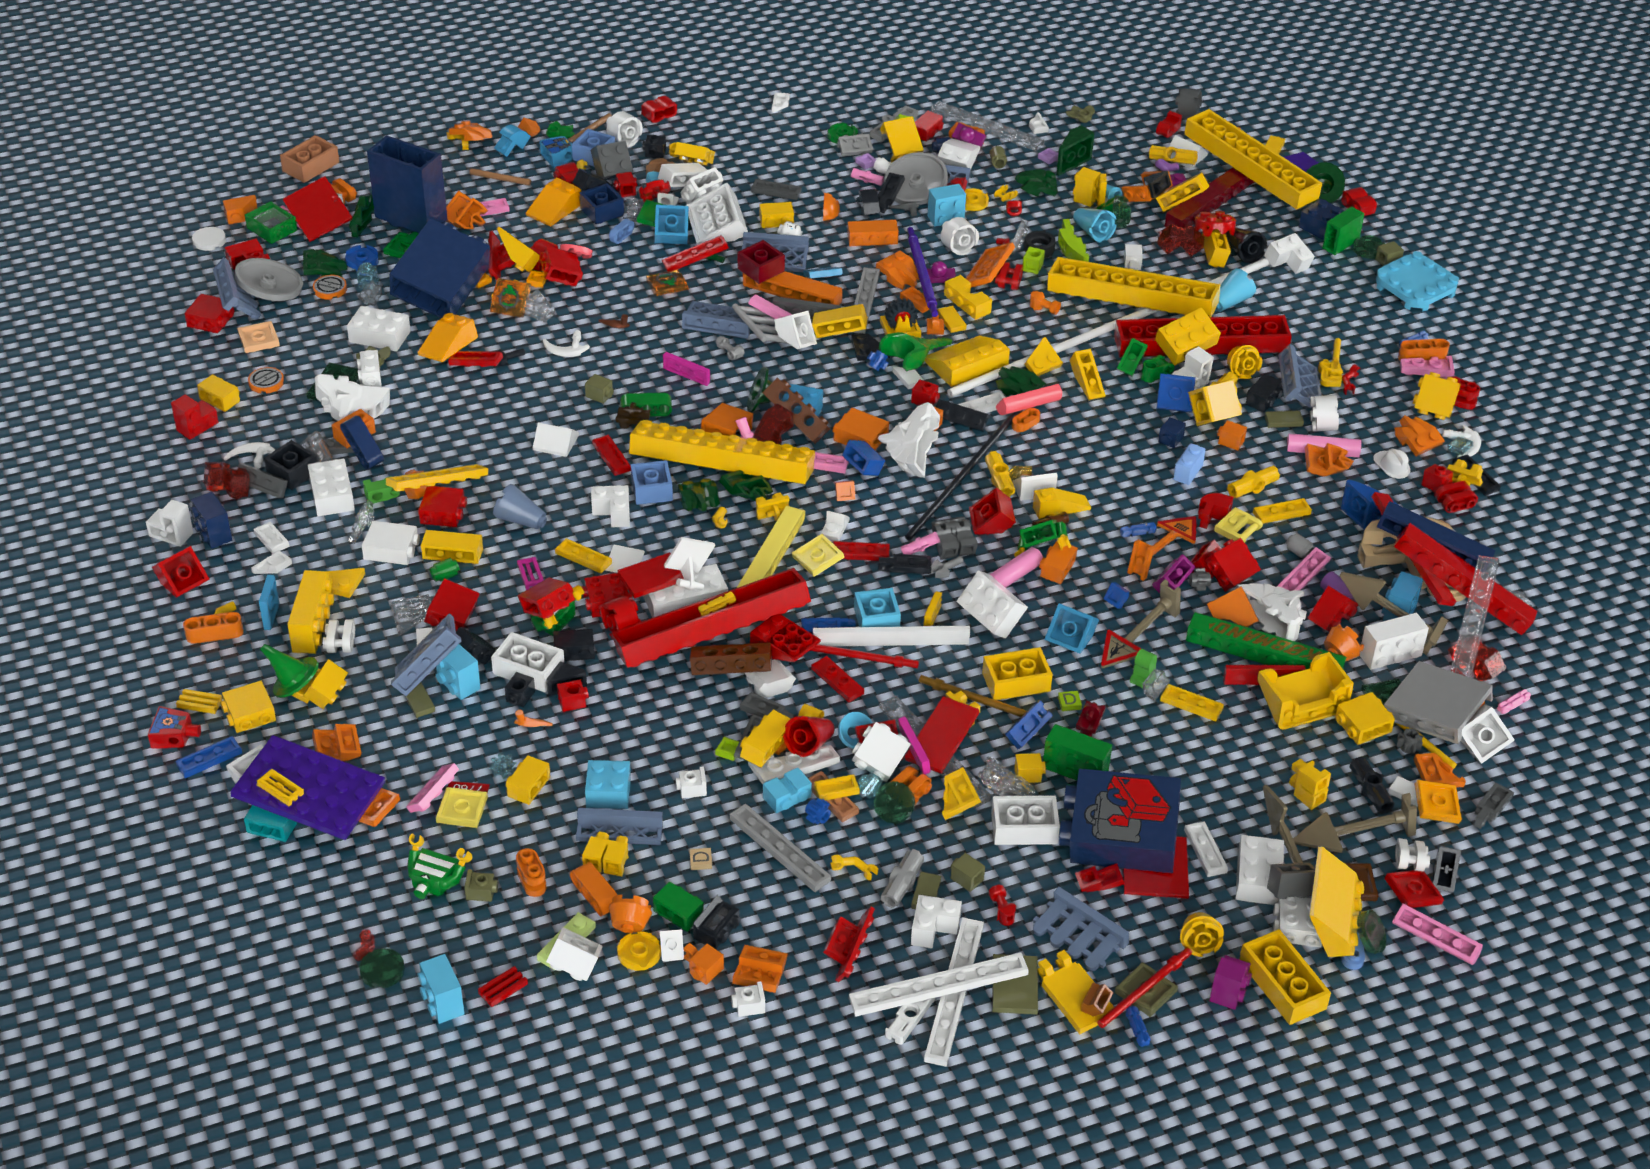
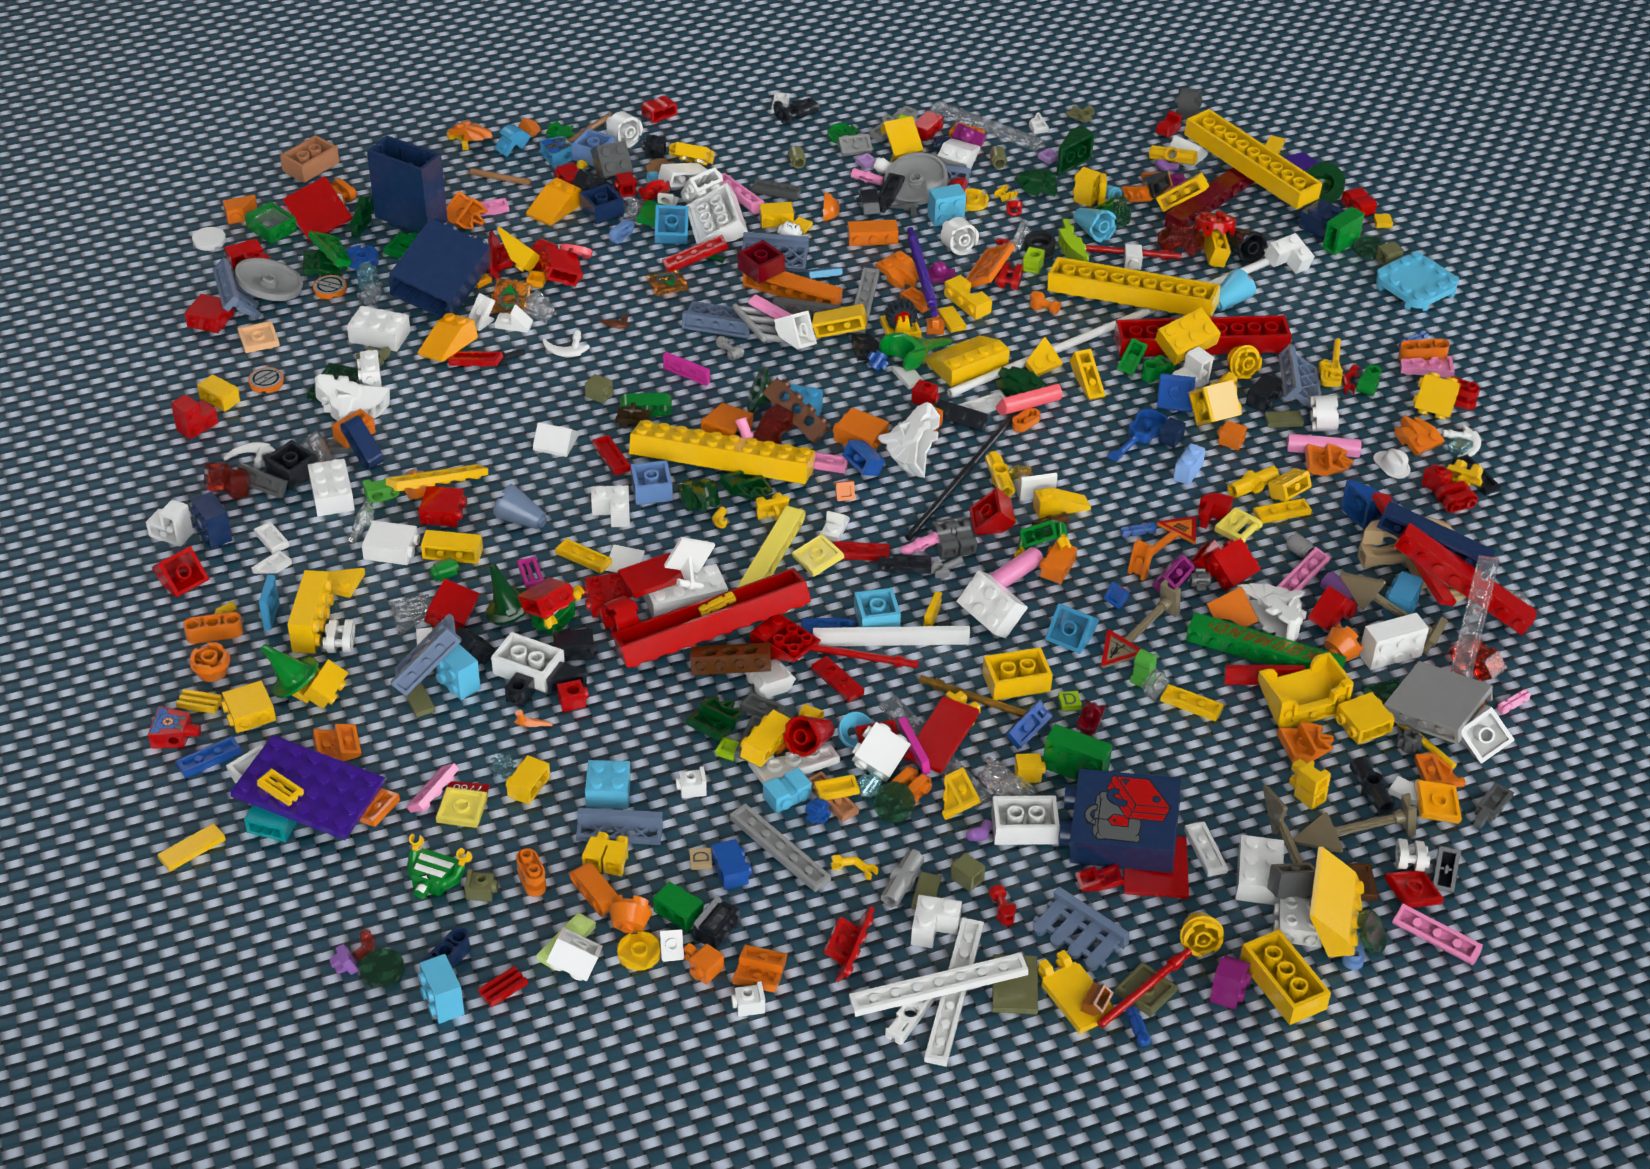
(191, 847): none -> yellow tile
(210, 662): none -> orange cone
(331, 248): none -> green wing
(343, 961): none -> medium lavender tile
(453, 945): none -> dark blue beam
(481, 311): none -> white slope
(505, 604): none -> dark green piece
(516, 321): none -> white slope
(715, 718): none -> dark green plate
(731, 864): none -> blue brick
(744, 196): none -> bright pink brick
(796, 109): none -> black piece
(797, 157): none -> olive brick
(804, 224): none -> yellow tile
(979, 833): none -> medium lavender arm
(1142, 430): none -> blue piece
(1164, 254): none -> red bar
(1289, 484): none -> yellow brick
(1305, 742): none -> orange plate
(1369, 381): none -> green piece
(1383, 221): none -> yellow tile

